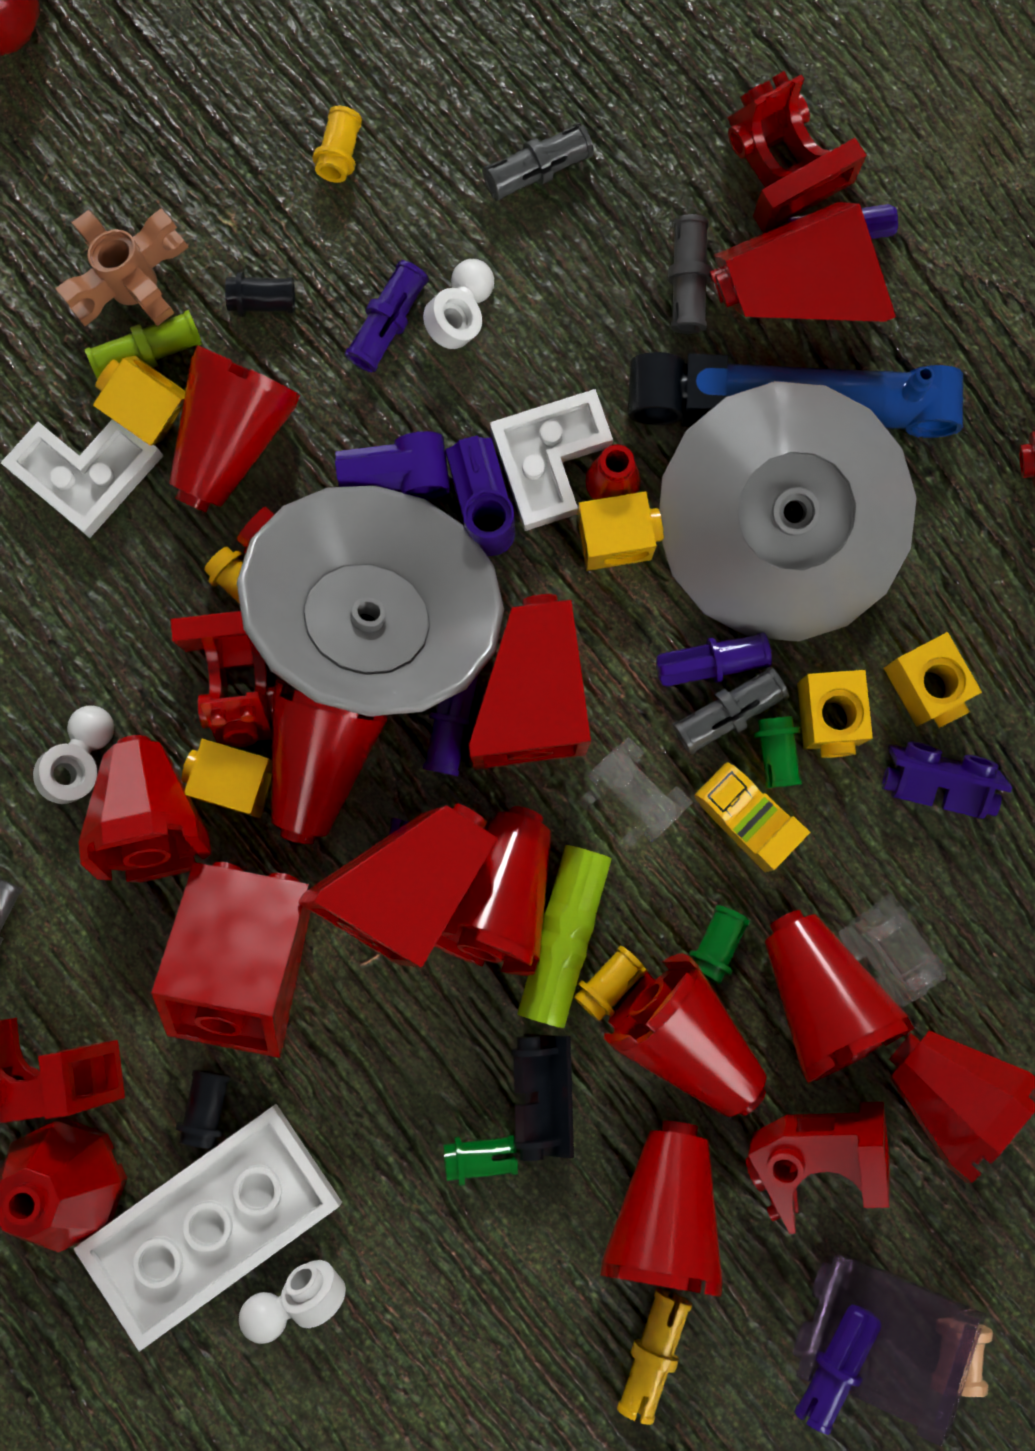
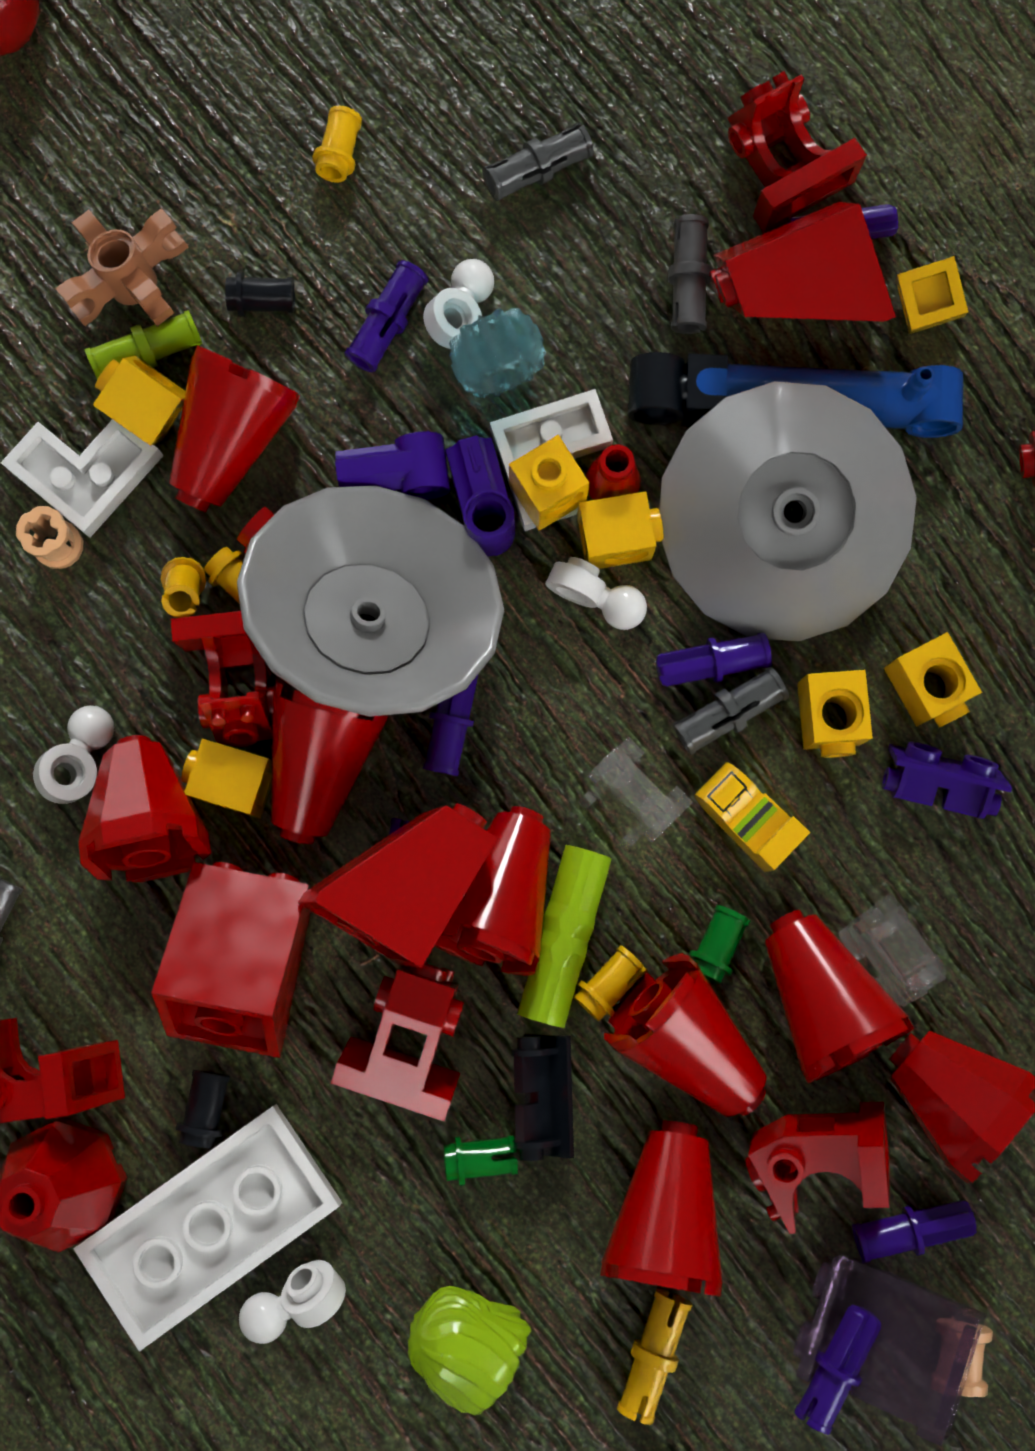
(46, 523): none -> light nougat bush
(182, 584): none -> yellow pin
(420, 1002): none -> red tile
(467, 1347): none -> lime hair
(497, 353): none -> clear light blue gear
(534, 691): red slope -> none
(548, 482): none -> yellow brick
(579, 583): none -> white plate
(779, 751): green pin -> none
(914, 1230): none -> dark purple axle
(931, 295): none -> yellow brick

